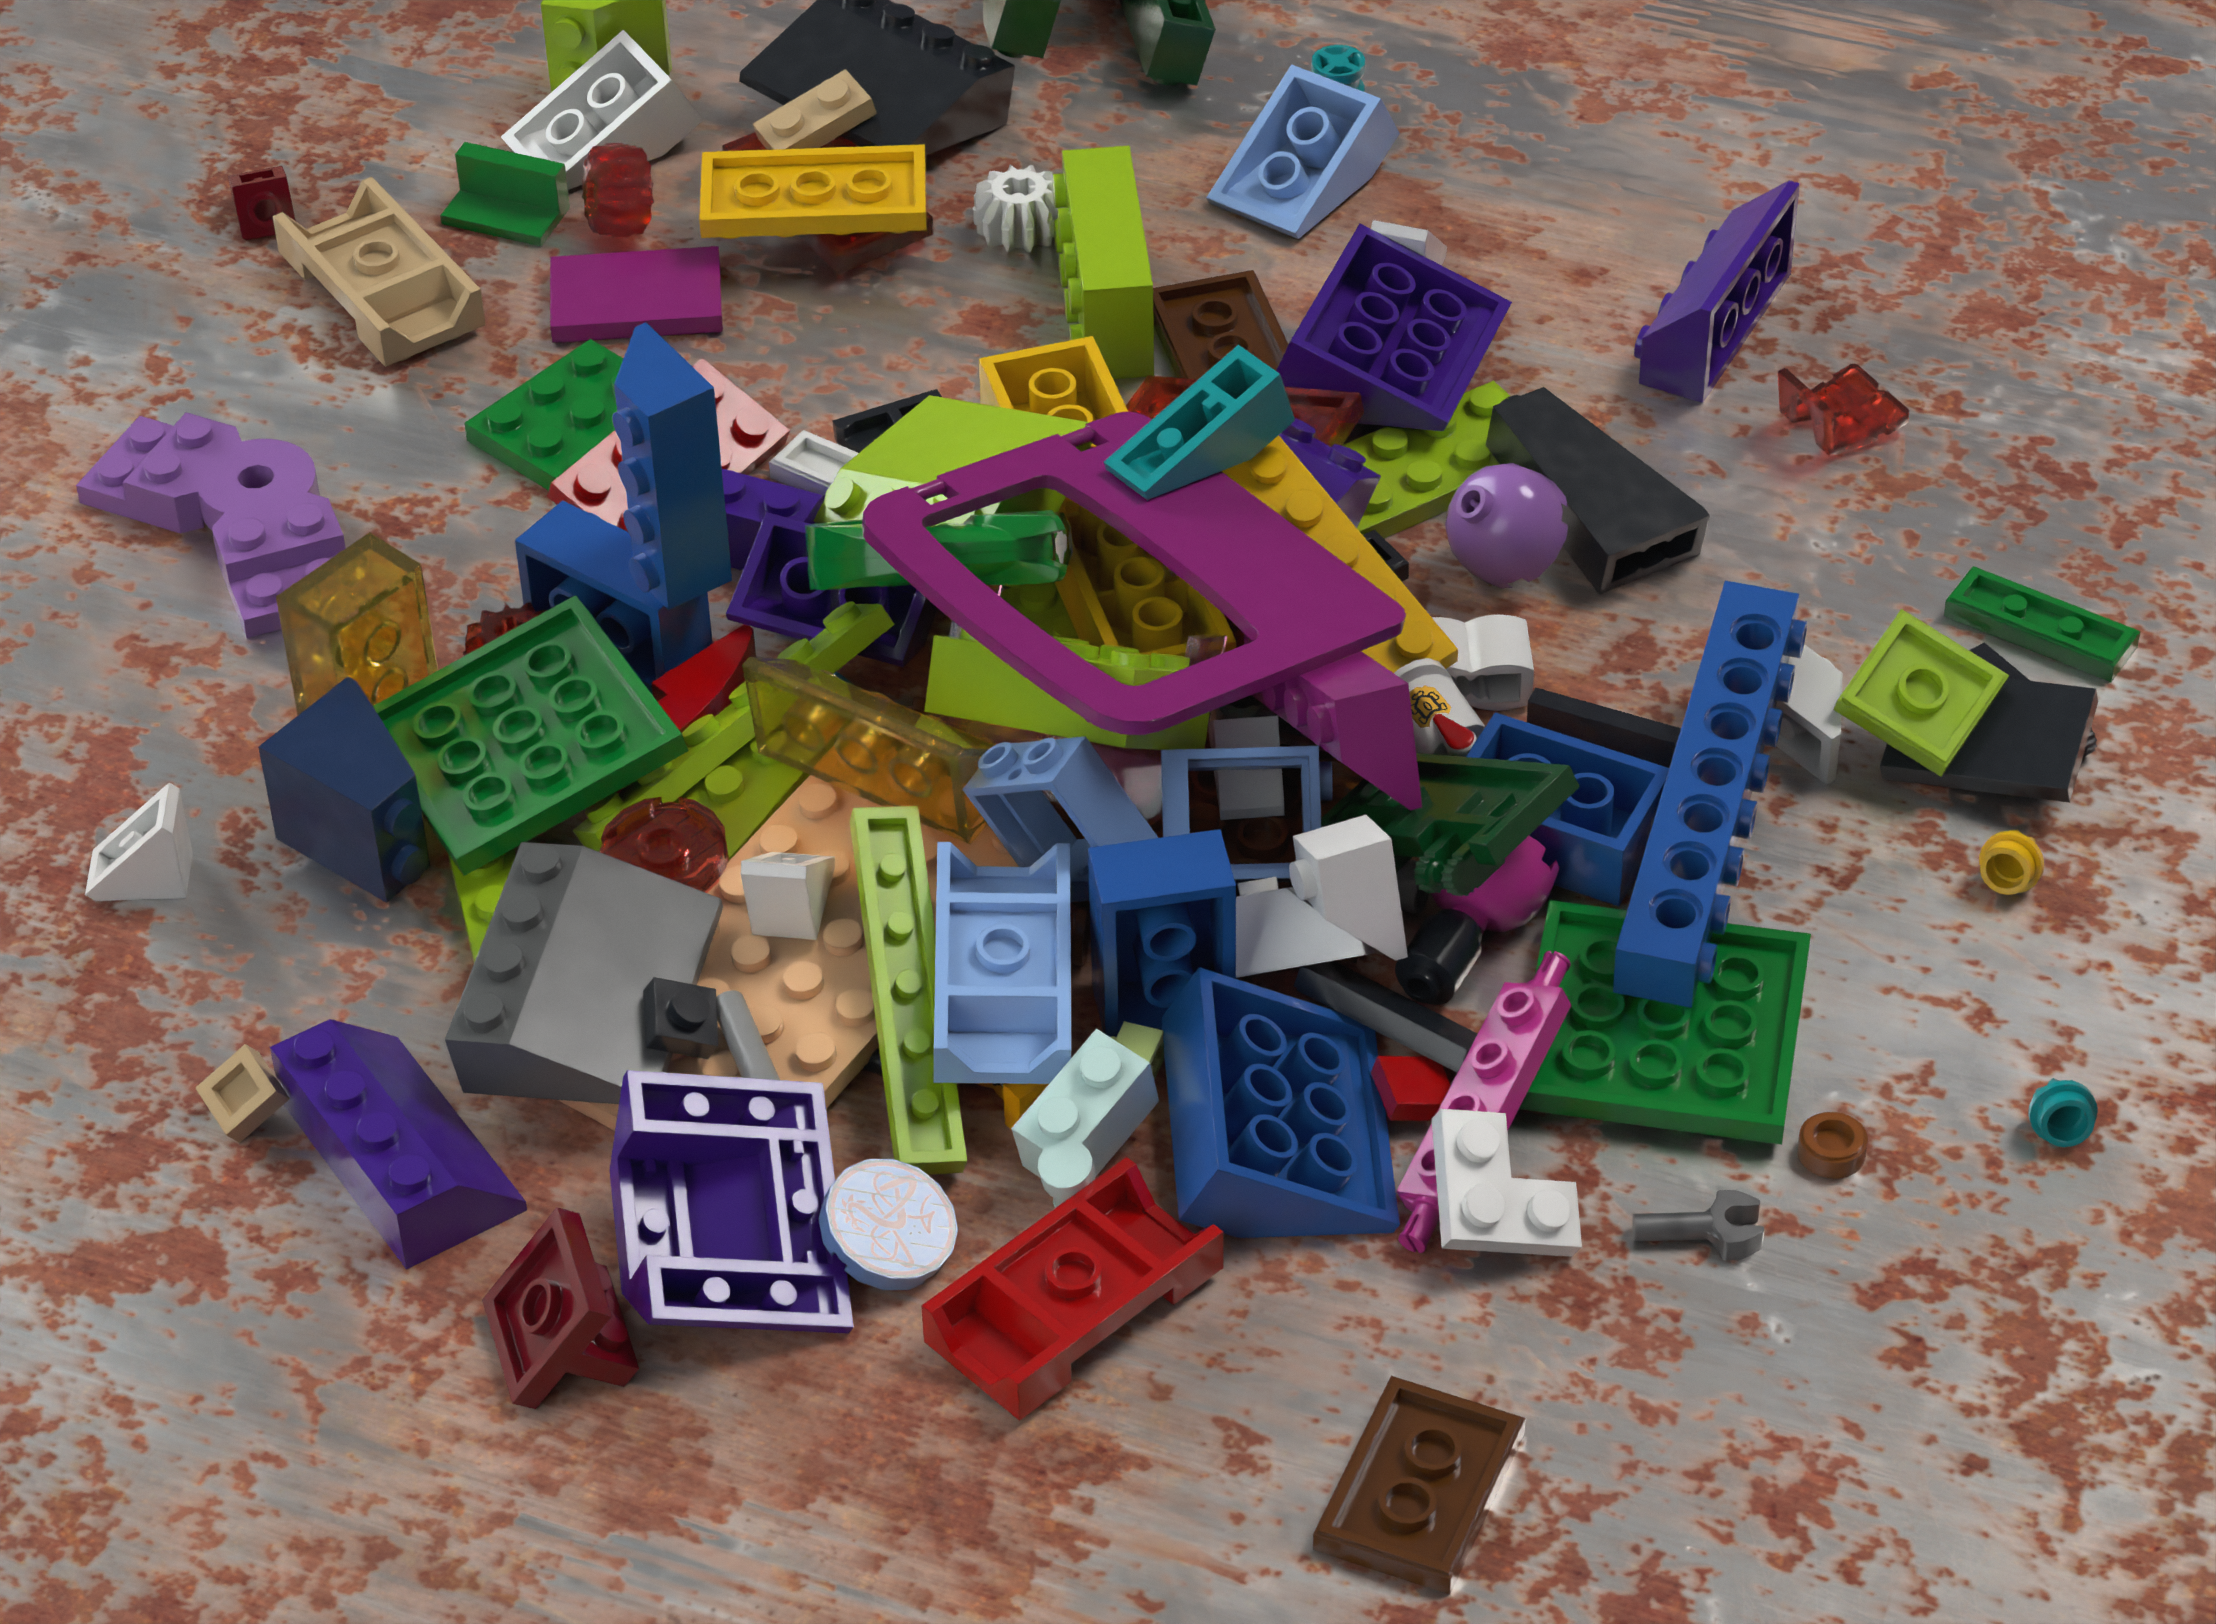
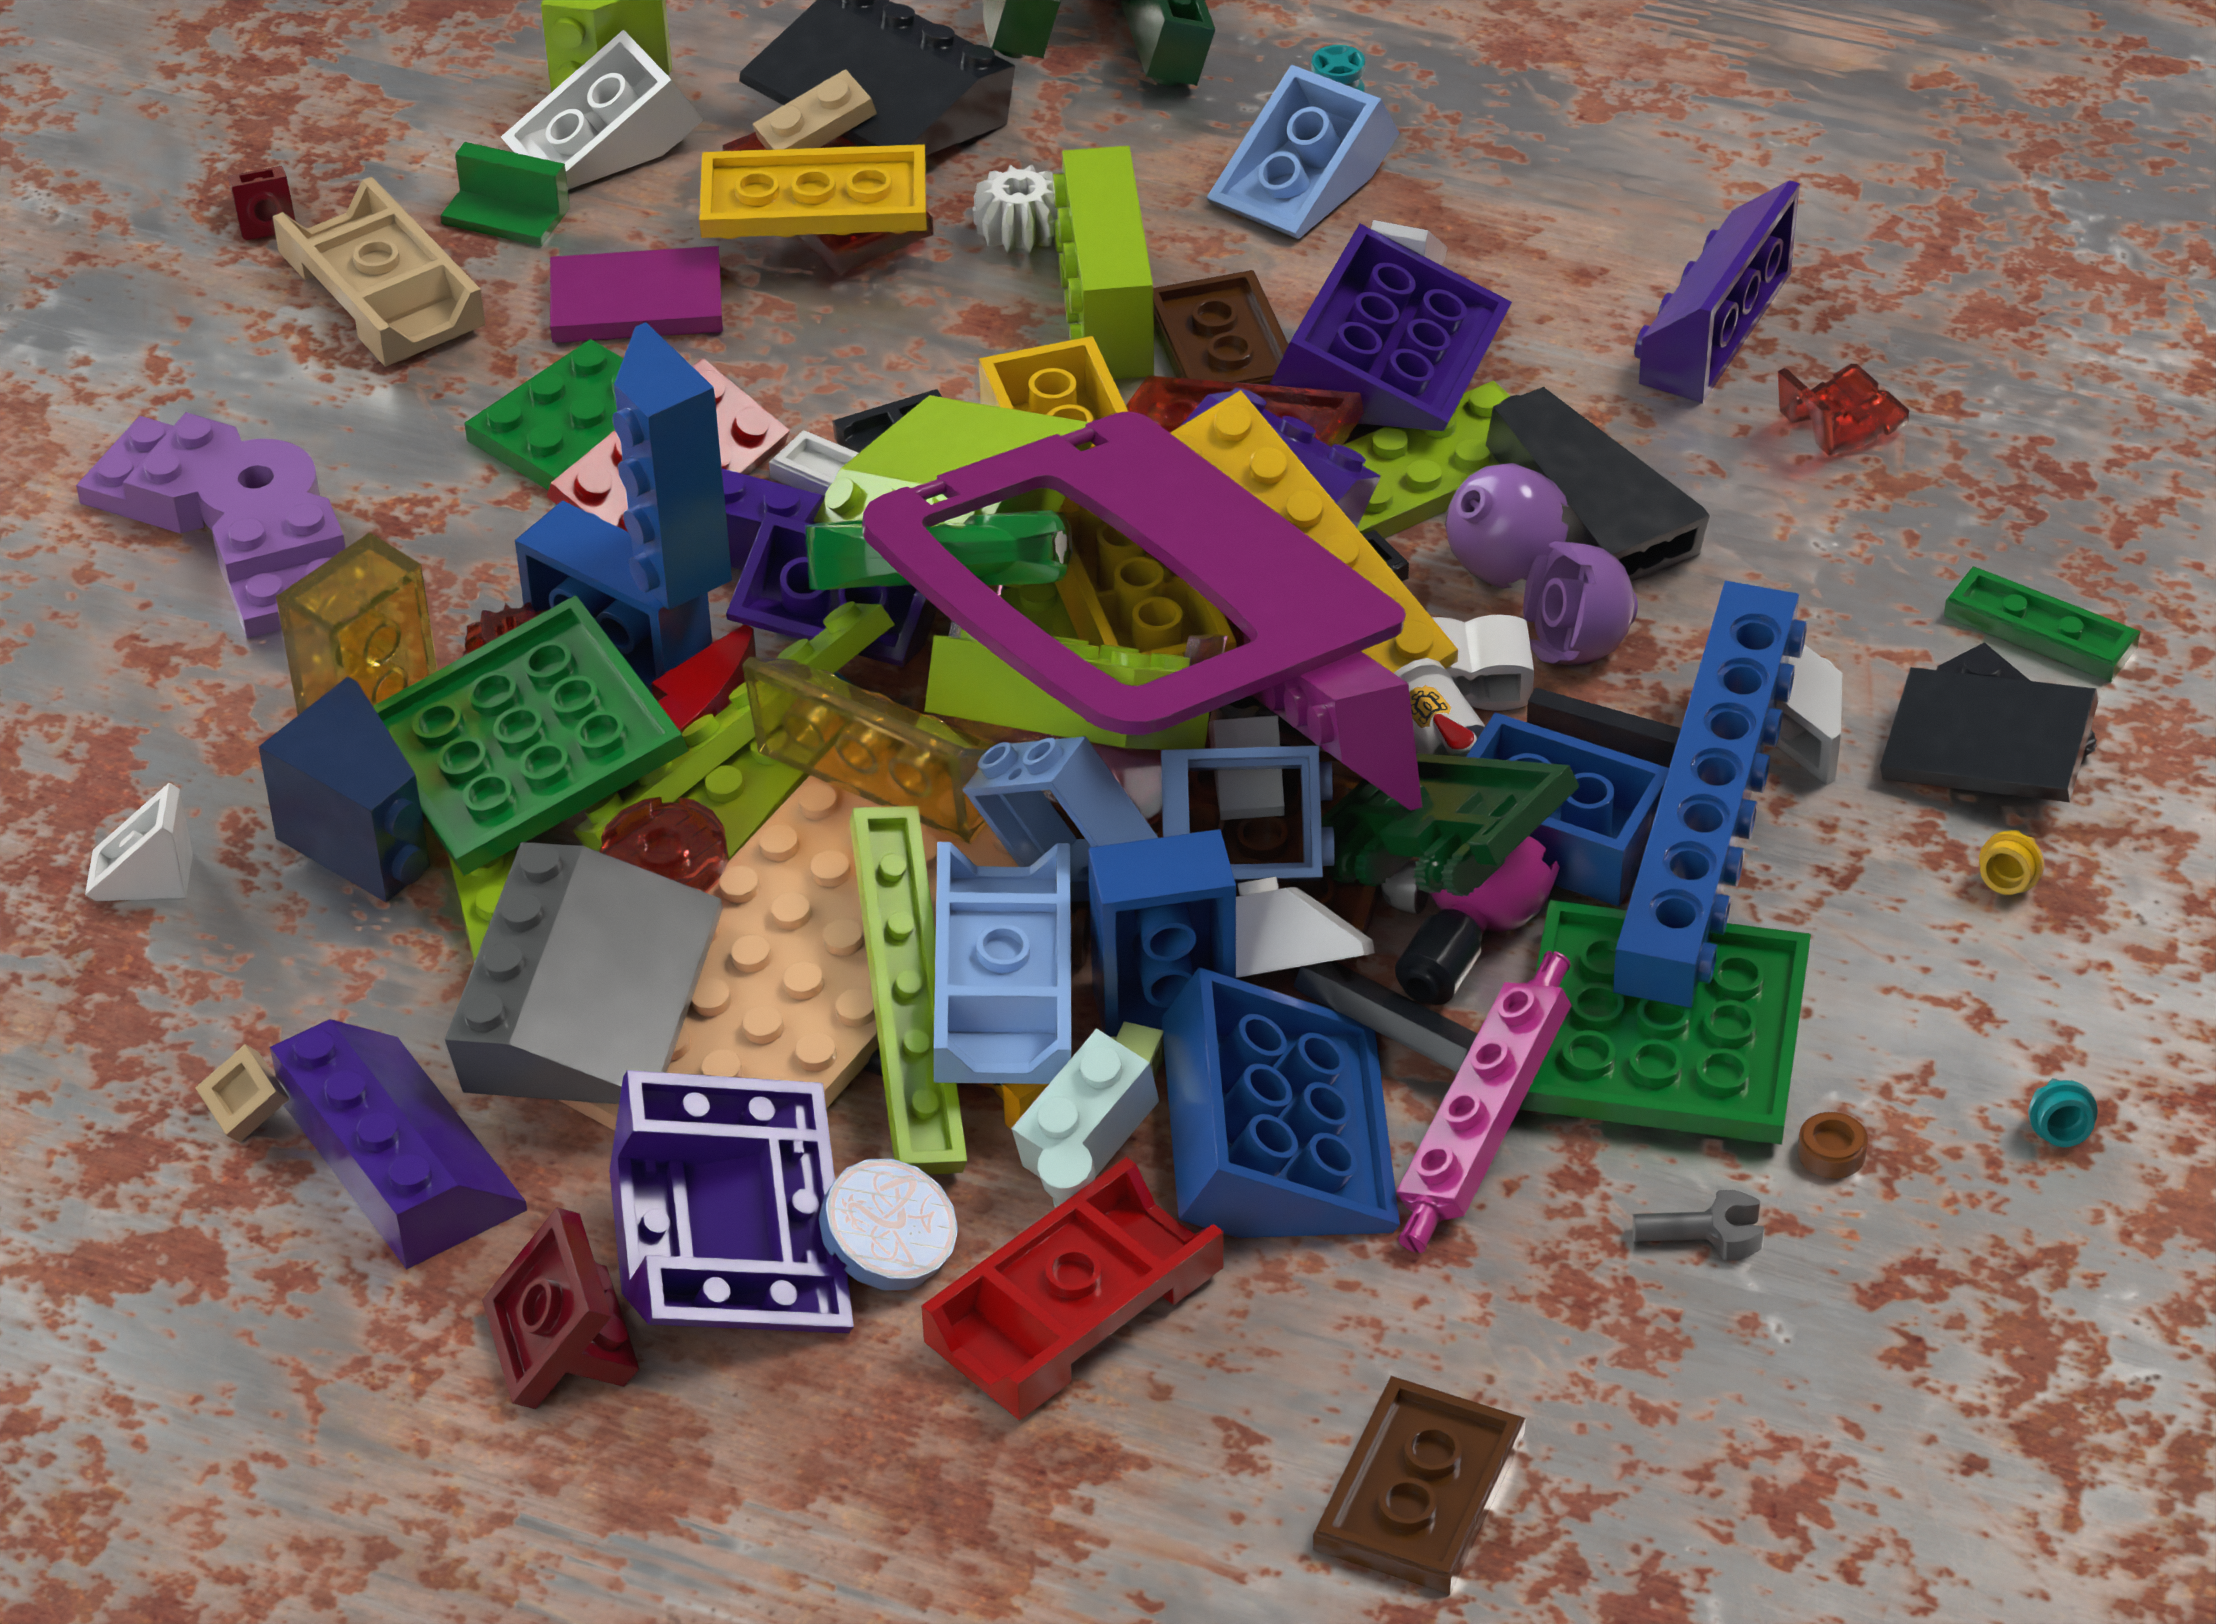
(617, 190): clear red gear -> none
(680, 1018): black plate -> none
(743, 1037): light grey piece -> none
(786, 893): white slope -> none
(1207, 428): teal slope -> none
(1352, 881): white slope -> none
(1410, 1086): red tile -> none
(1484, 1205): white plate -> none
(1578, 603): none -> medium lavender cylinder
(1921, 692): lime tile -> none

